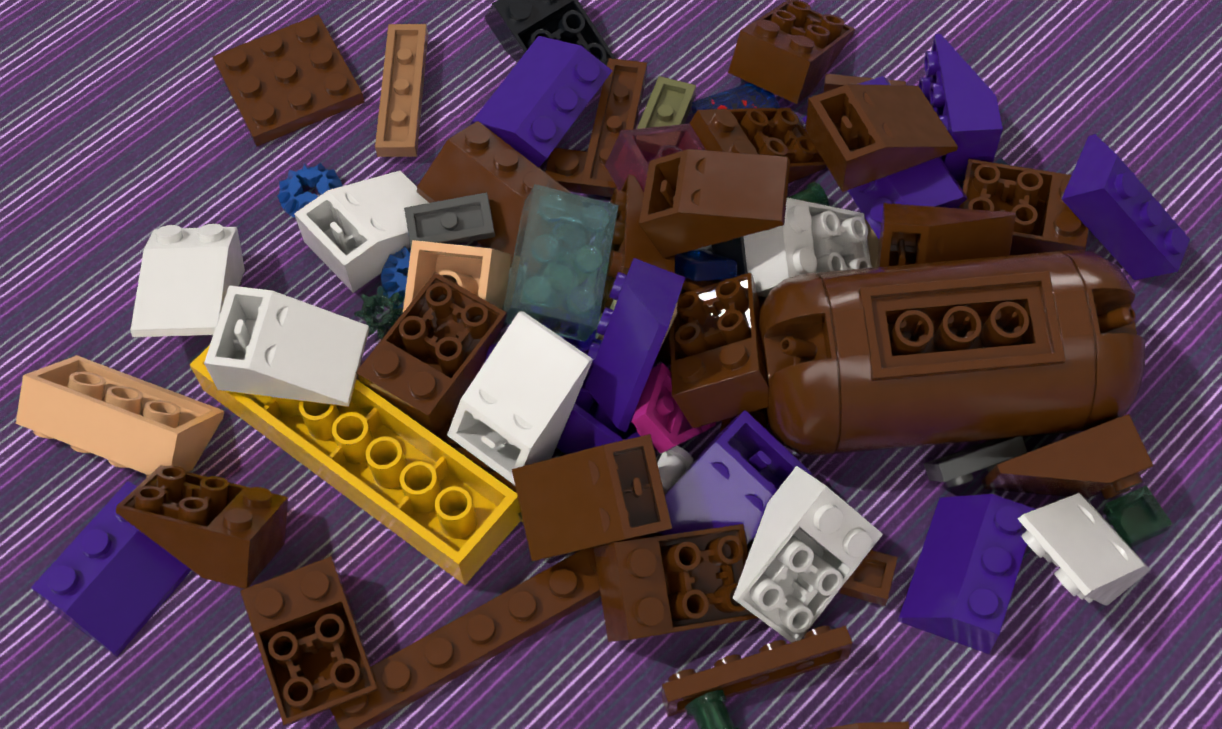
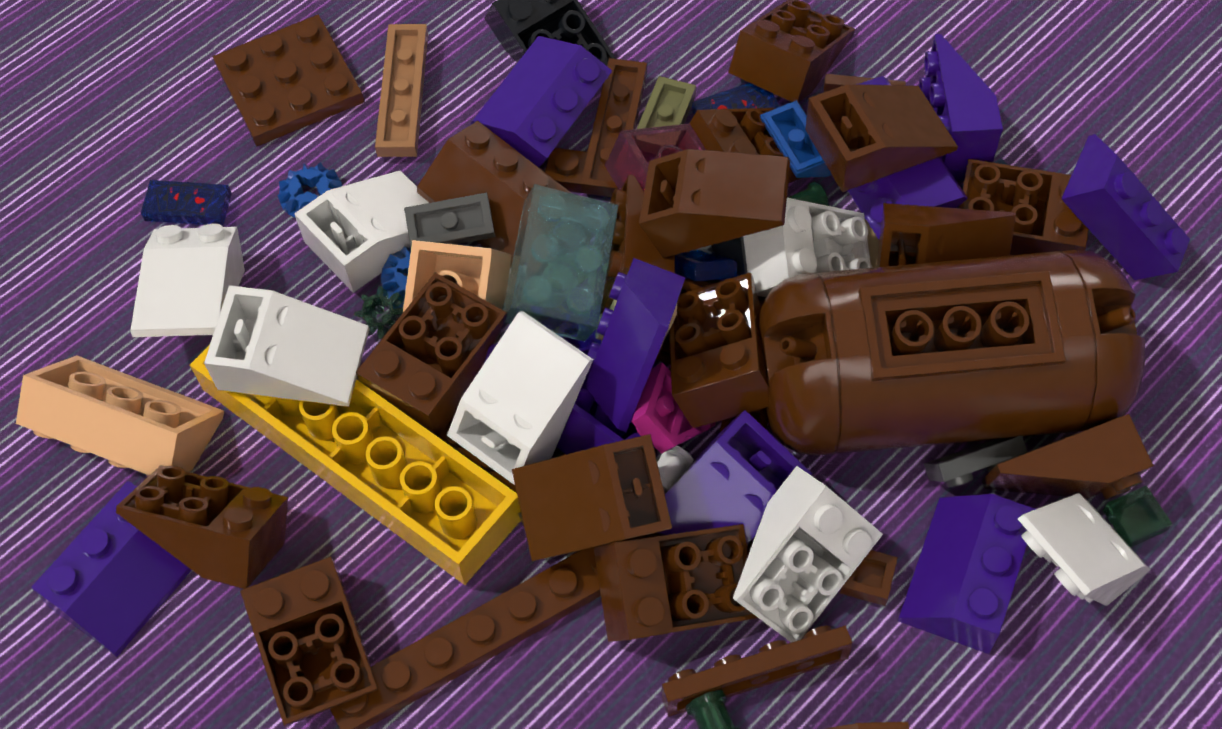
(186, 202): none -> clear blue tile
(788, 130): none -> blue slope

